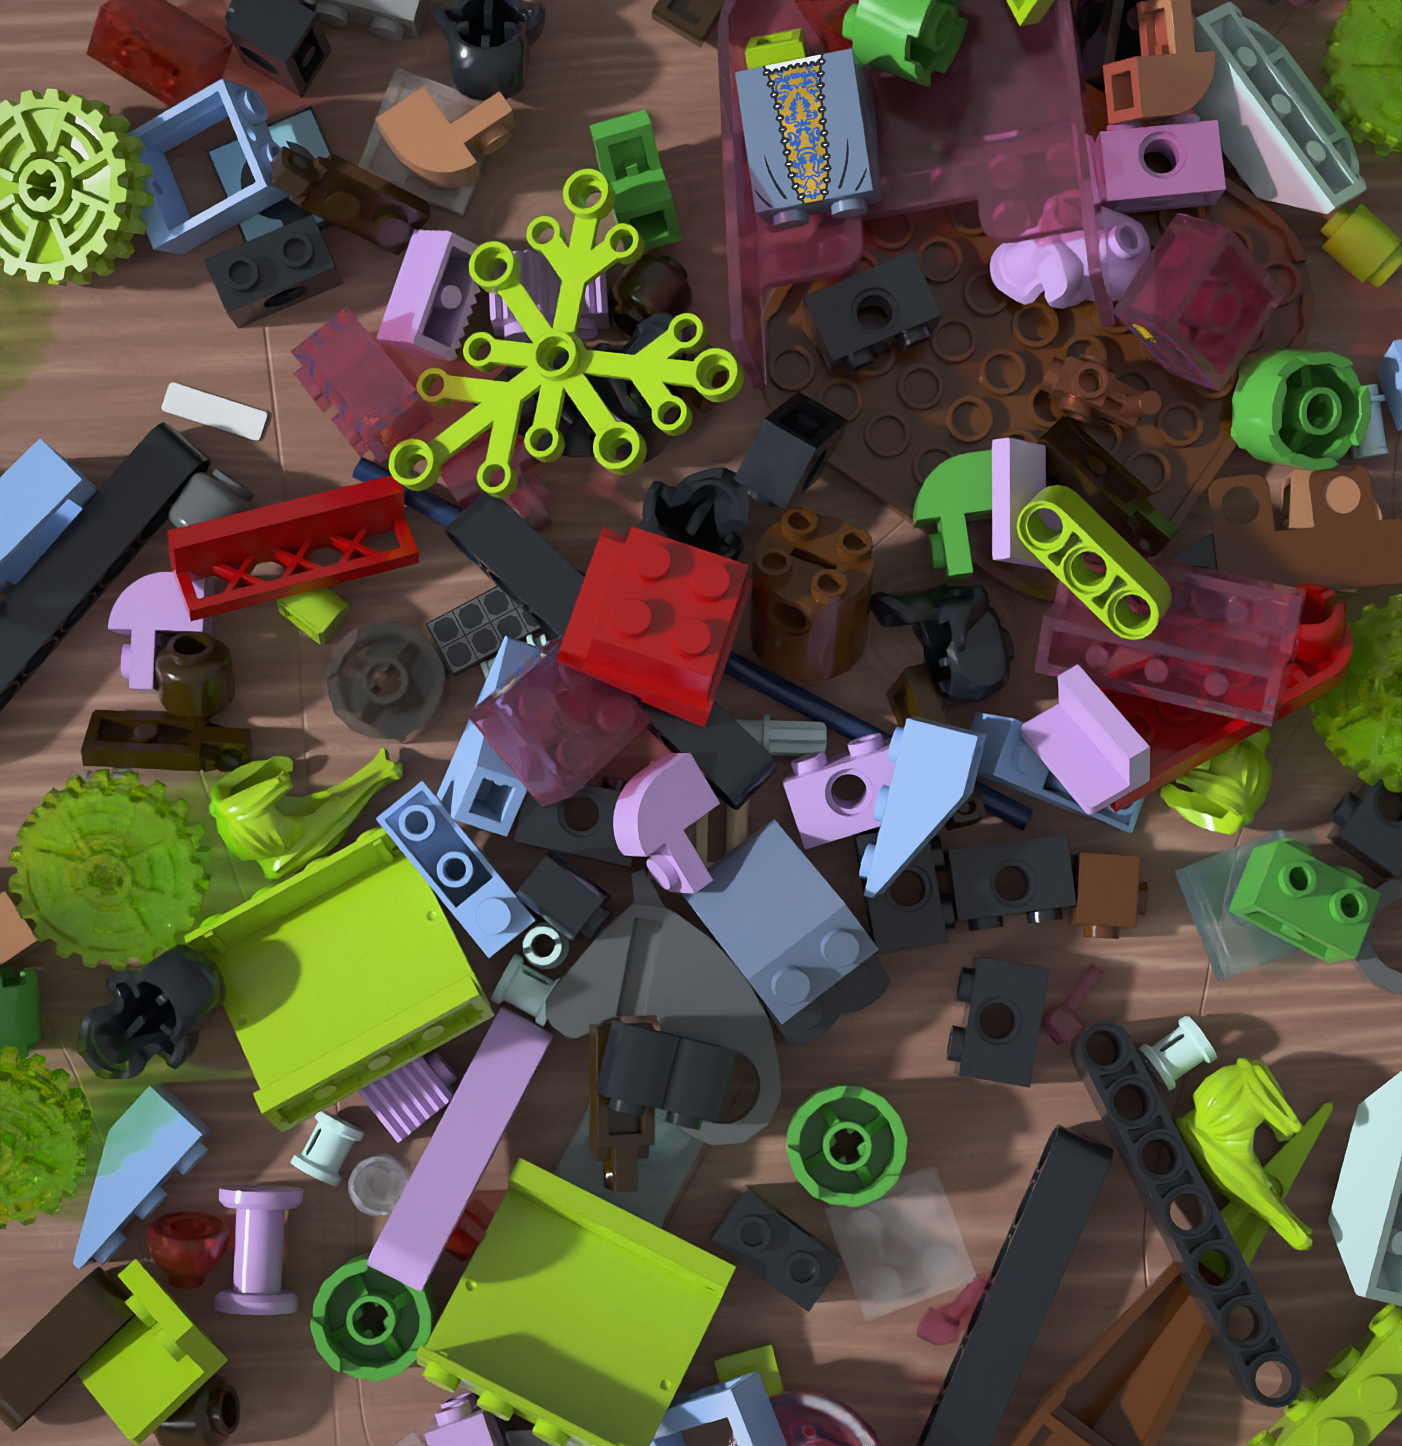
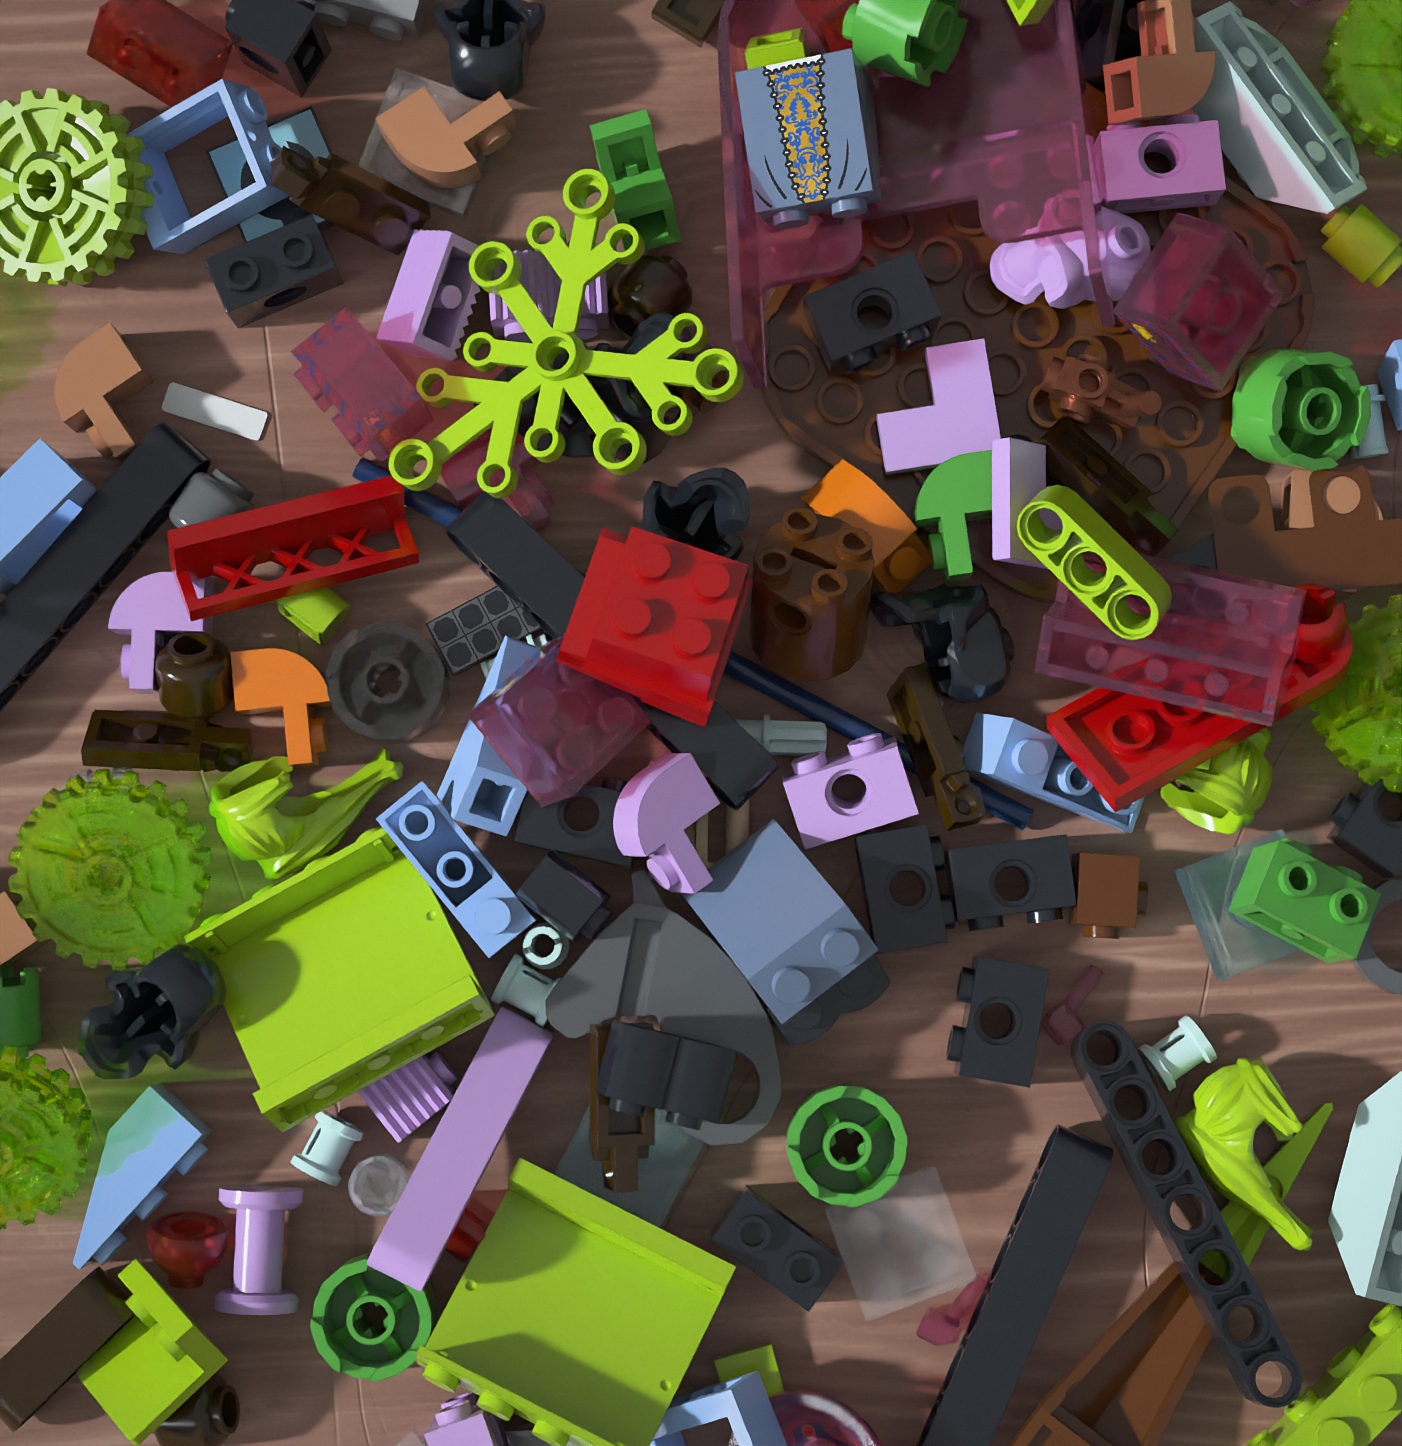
(93, 382): none -> nougat brick
(287, 683): none -> orange brick
(790, 451): black brick -> none
(864, 505): none -> orange brick
(928, 785): light blue slope -> none
(956, 423): none -> lavender tile
(1089, 744): lavender panel -> none

